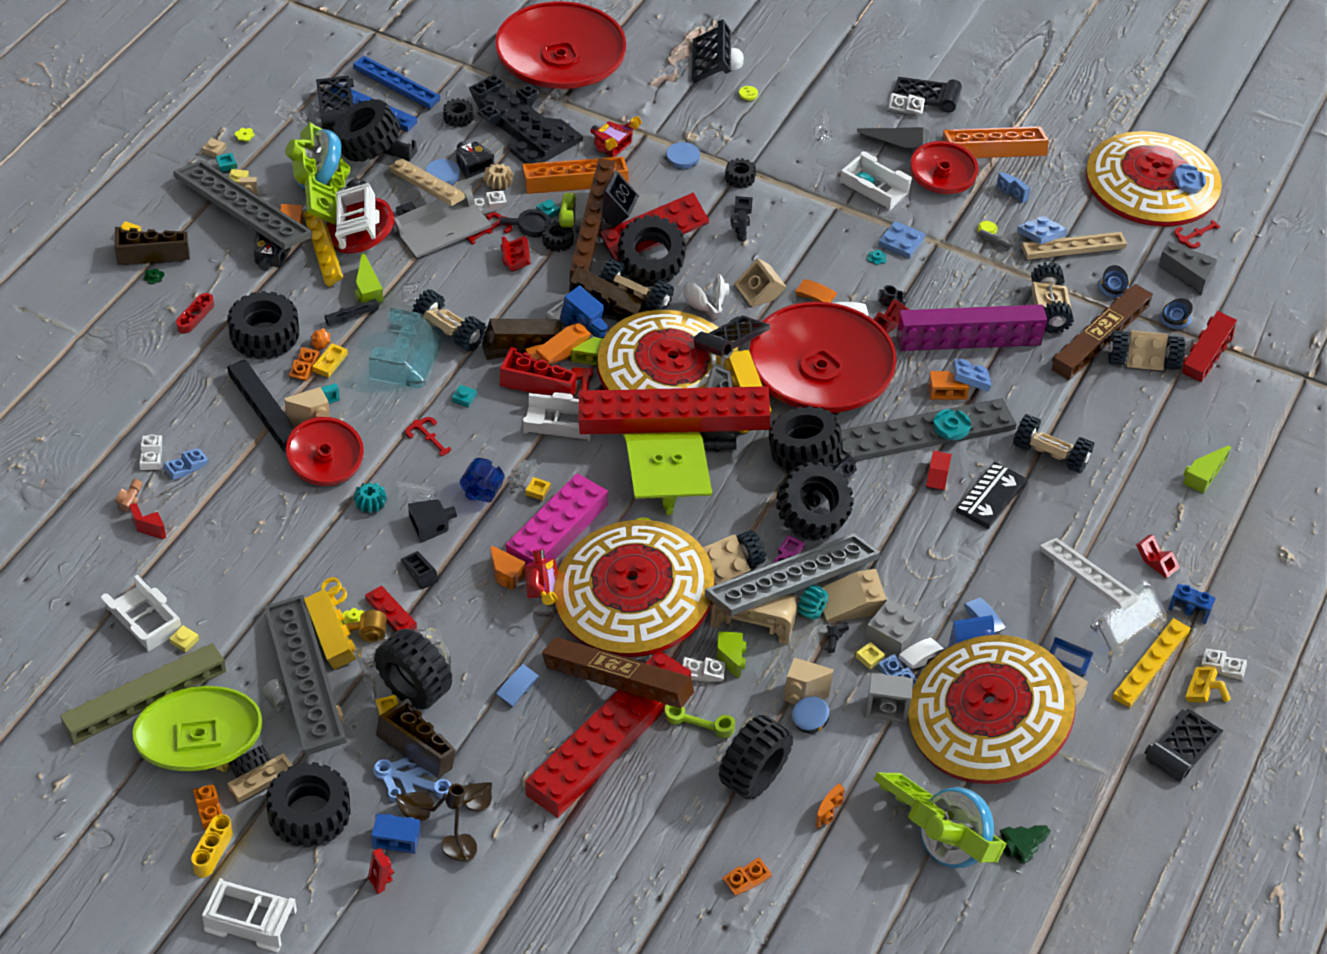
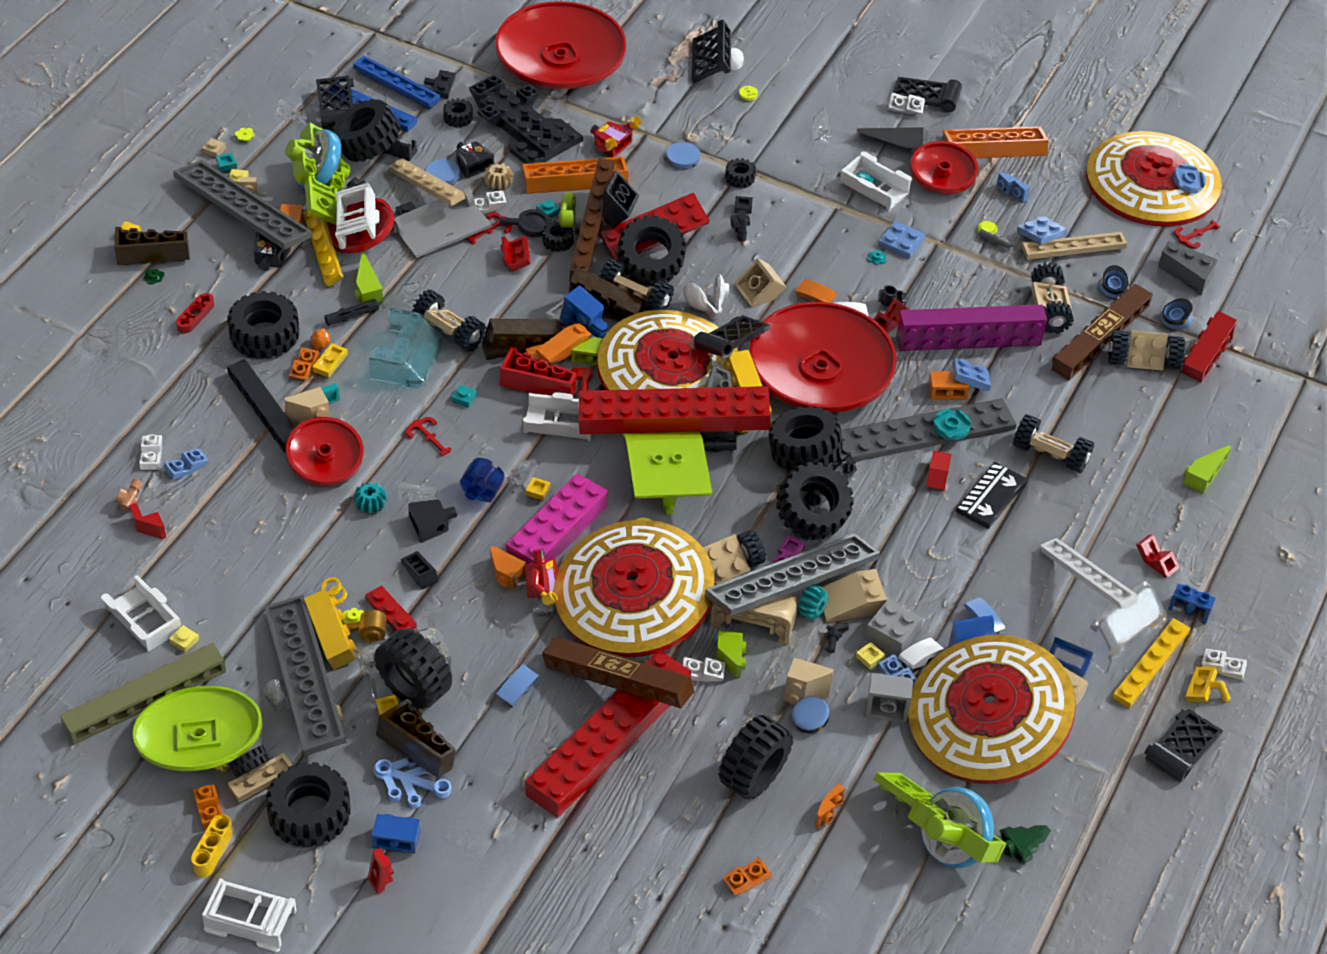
(442, 83): none -> black plate
(475, 796): dark brown plant -> none
(723, 726): lime piece -> none

